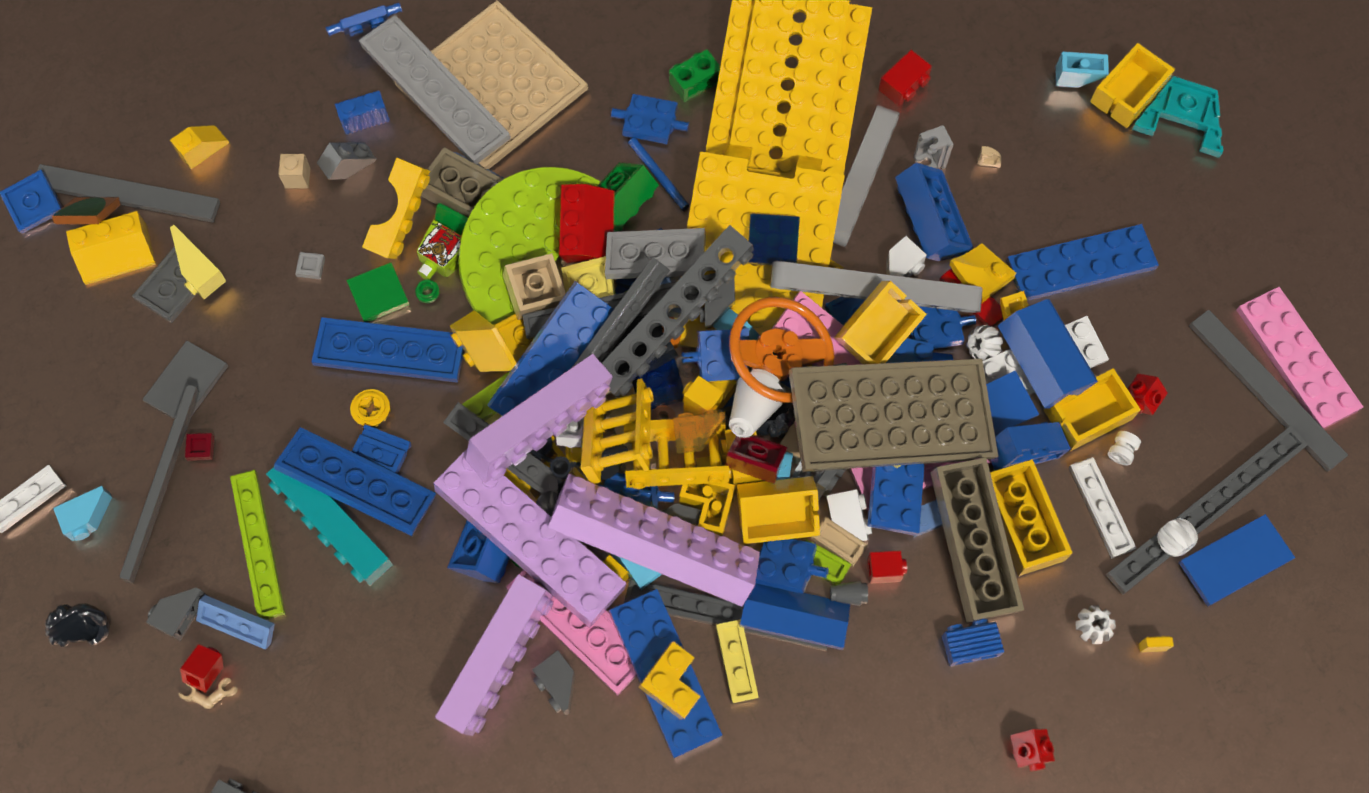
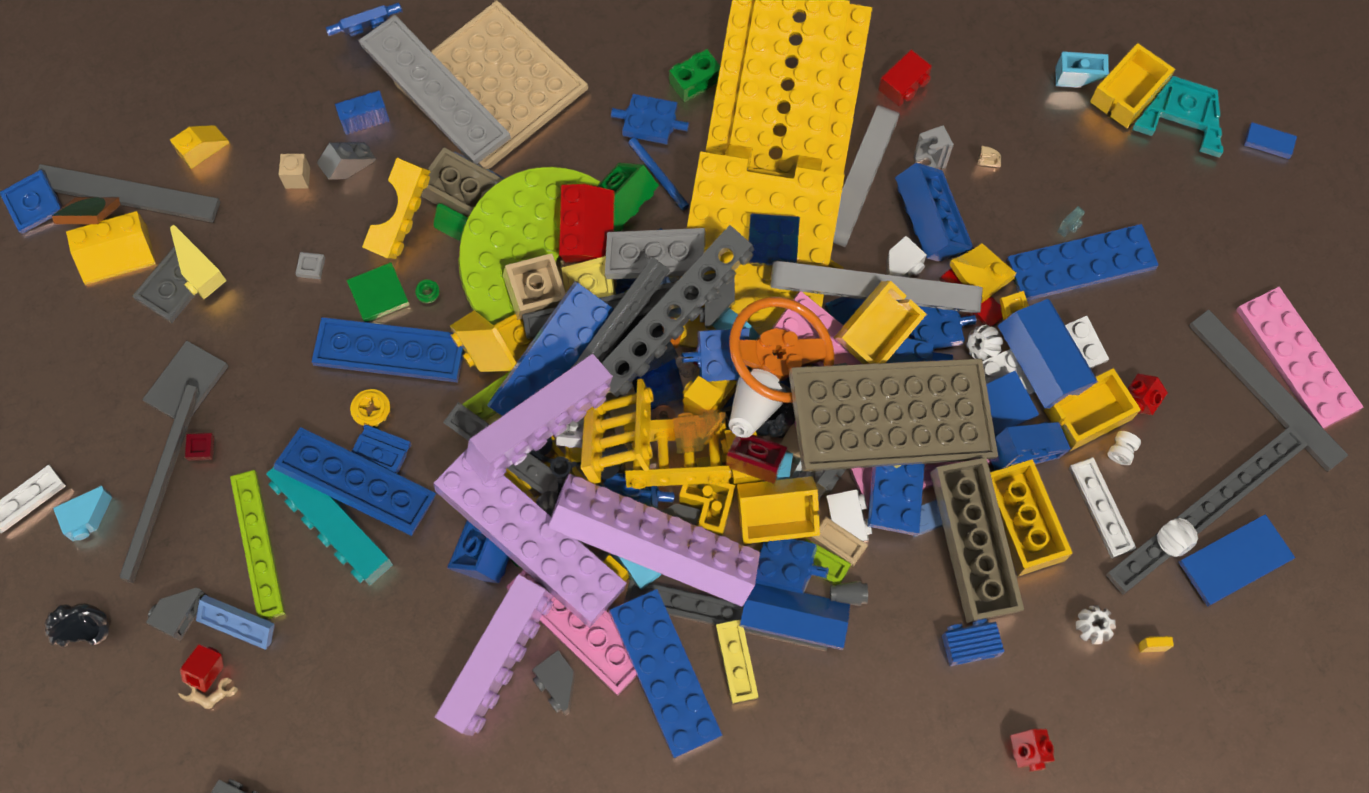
(439, 251): torso -> none
(664, 684): yellow brick -> none
(886, 567): red brick -> none
(1071, 222): none -> clear light blue plate
(1270, 140): none -> blue tile

